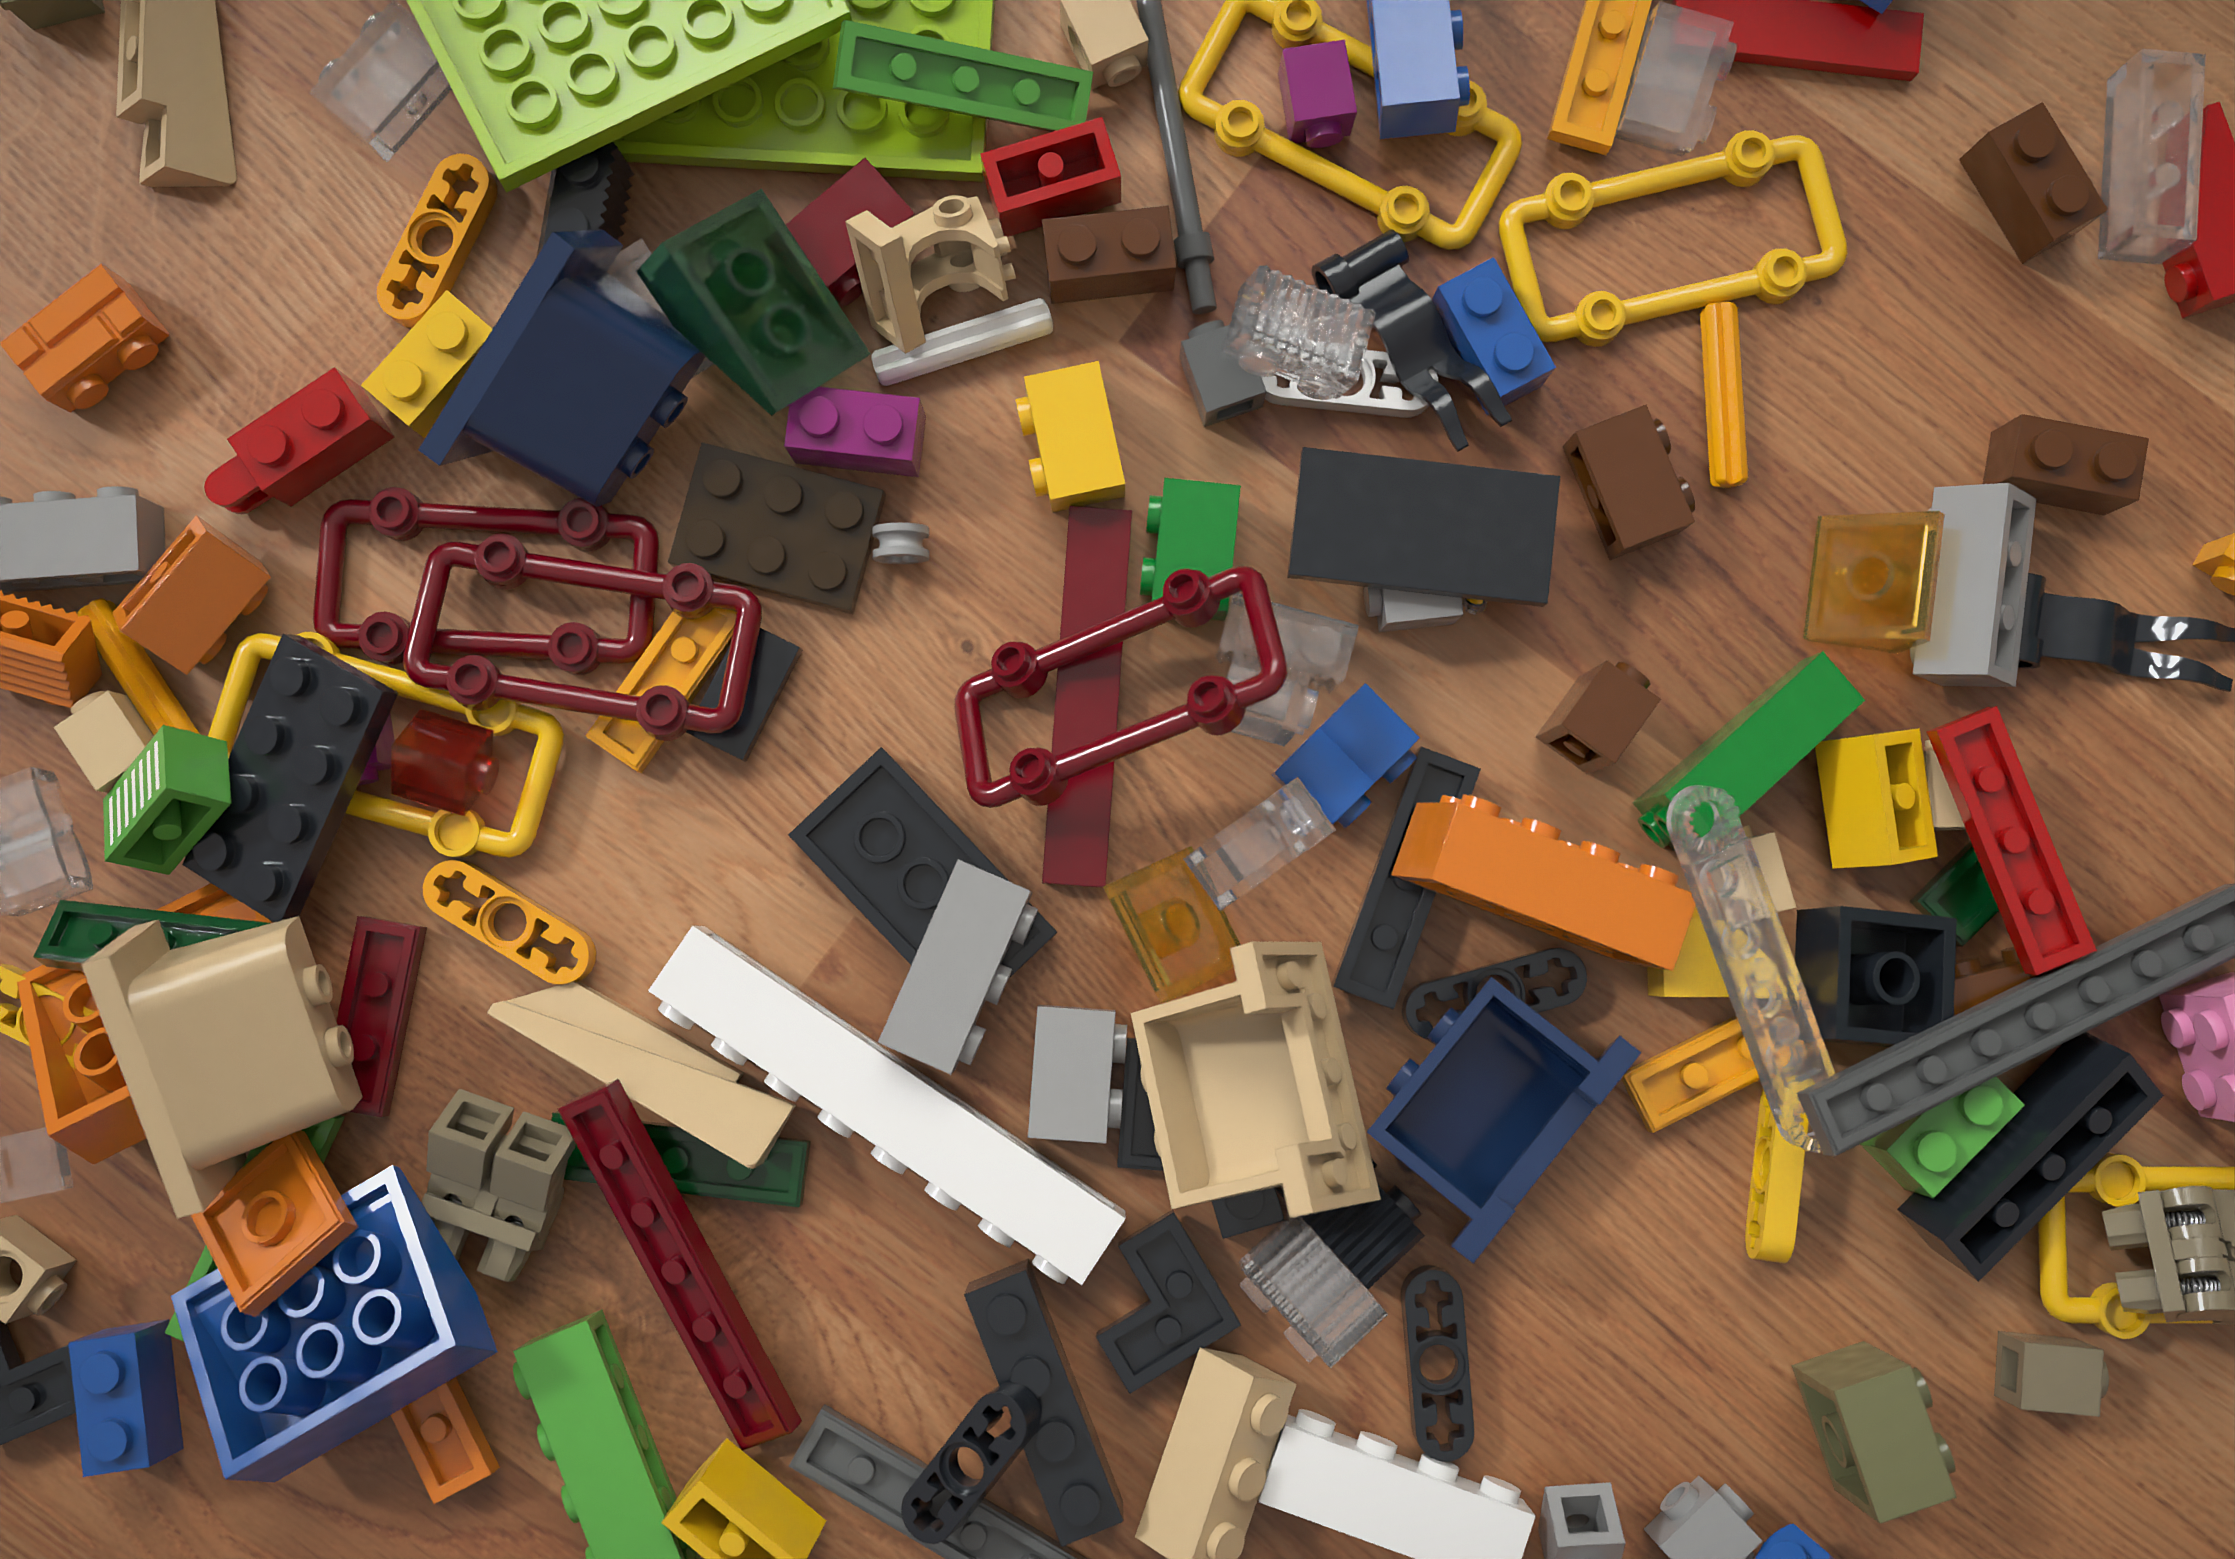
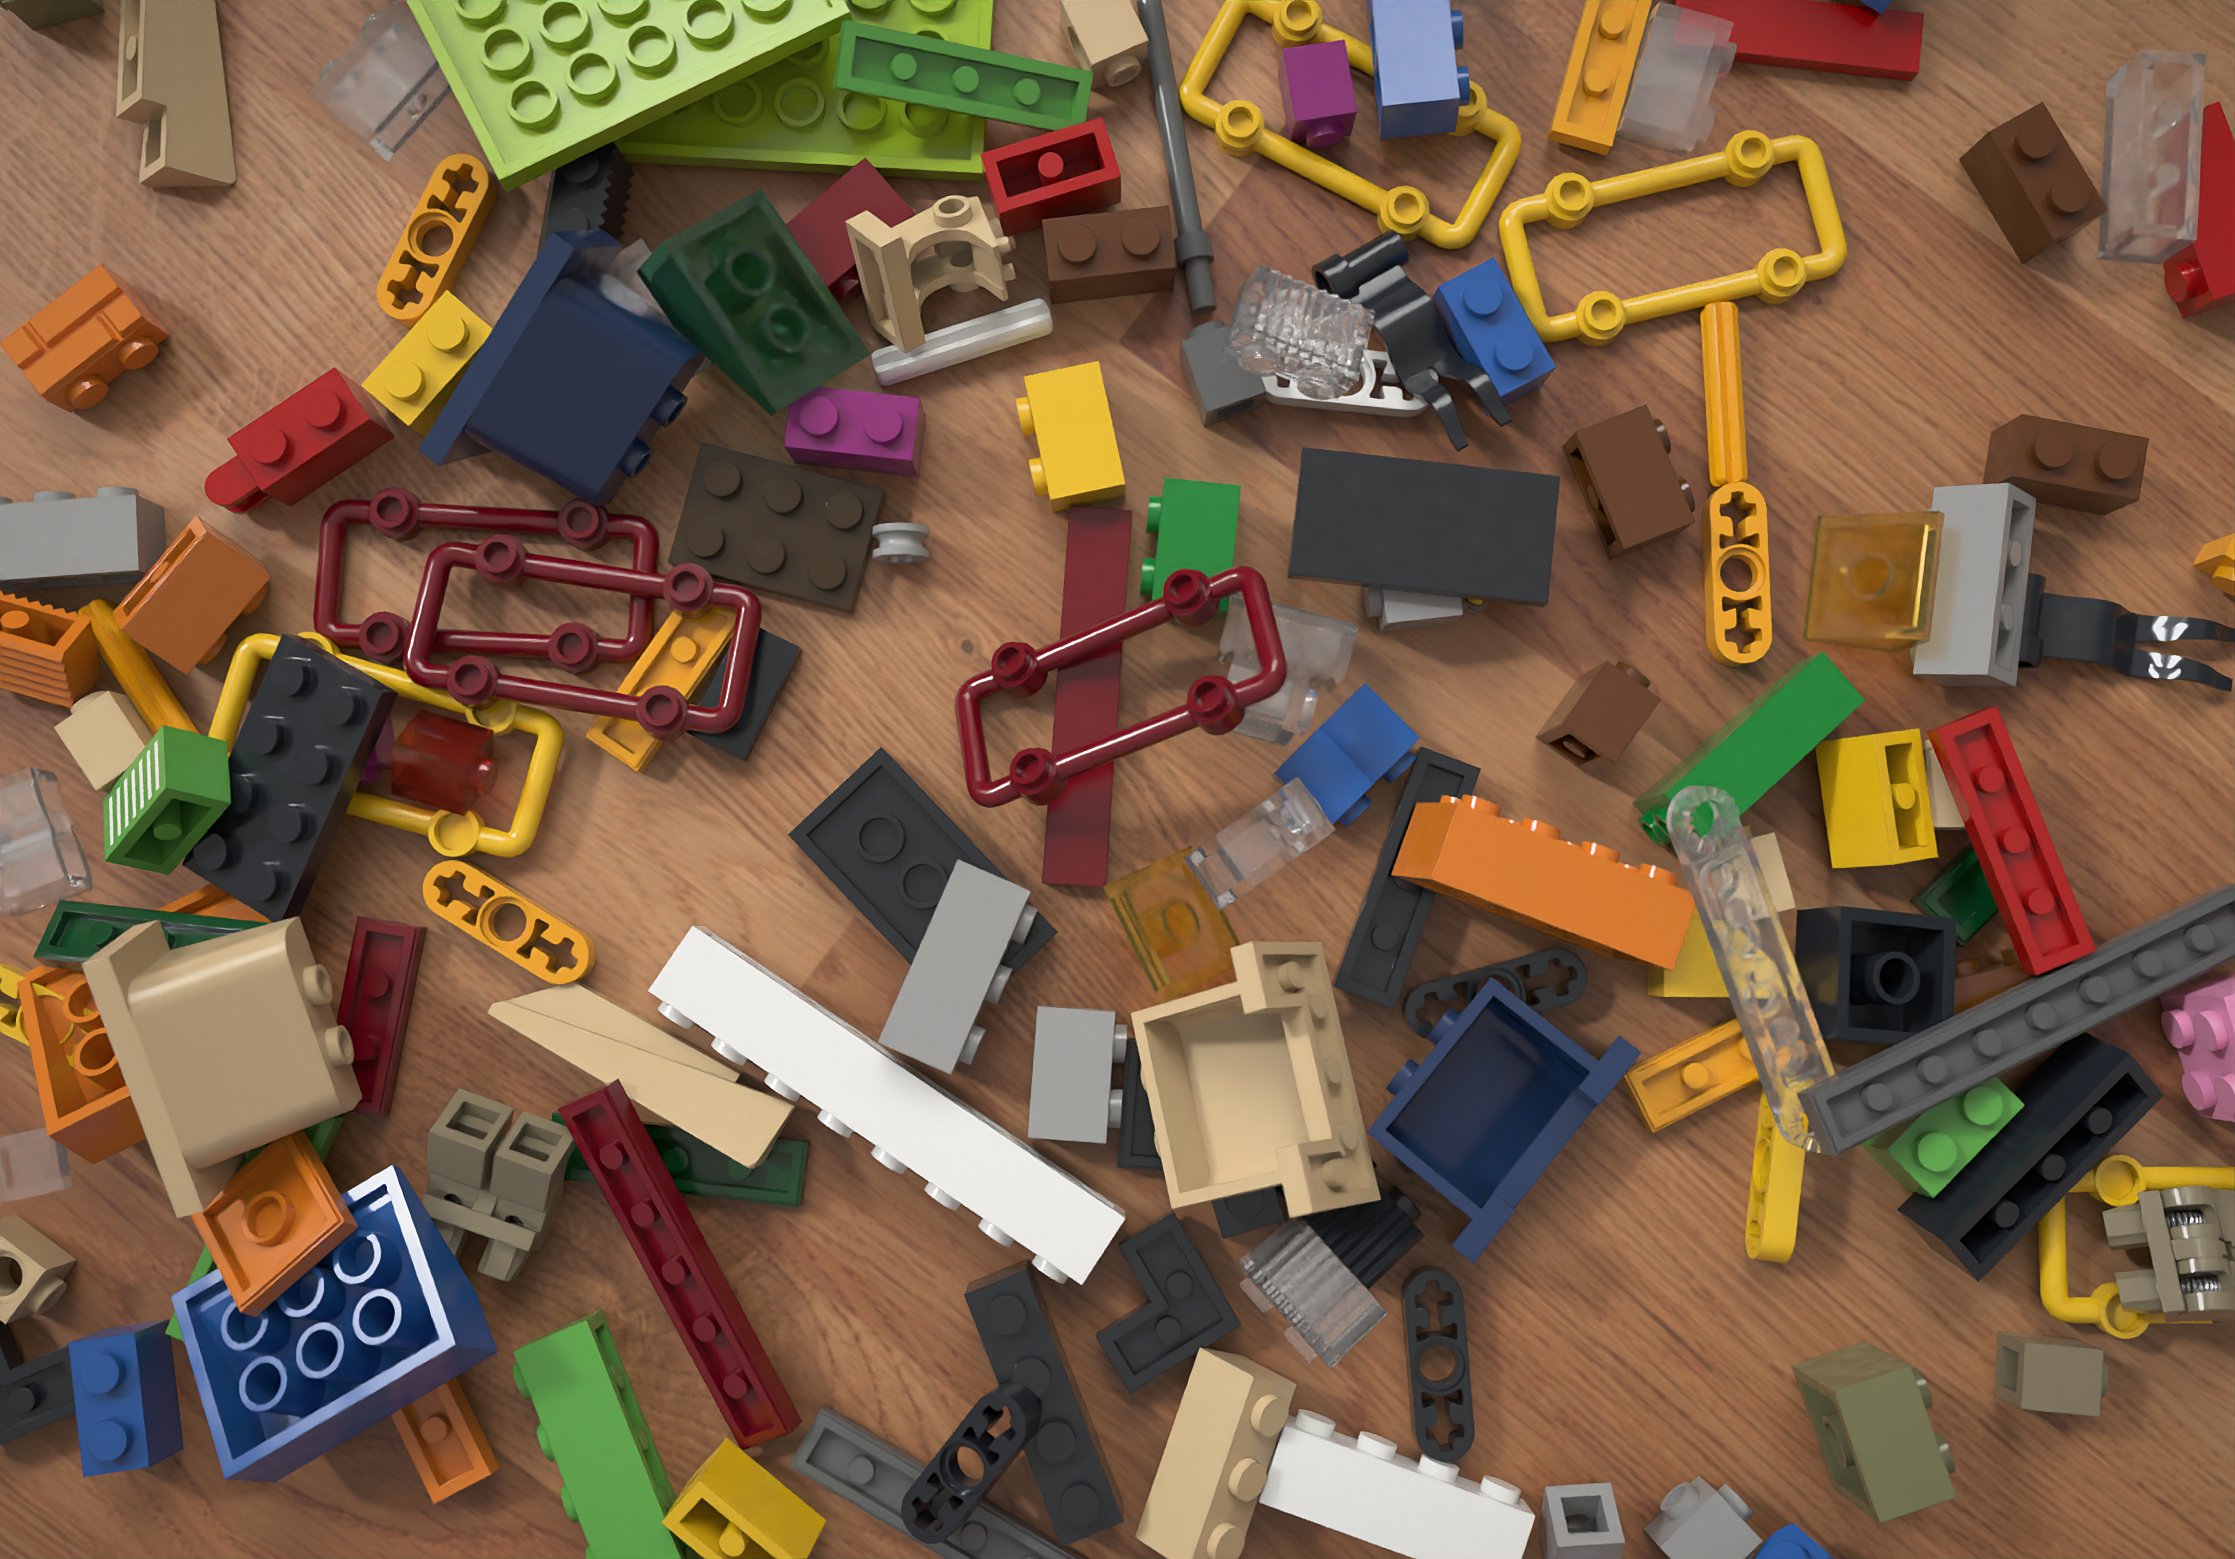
(1720, 529): none -> light orange beam

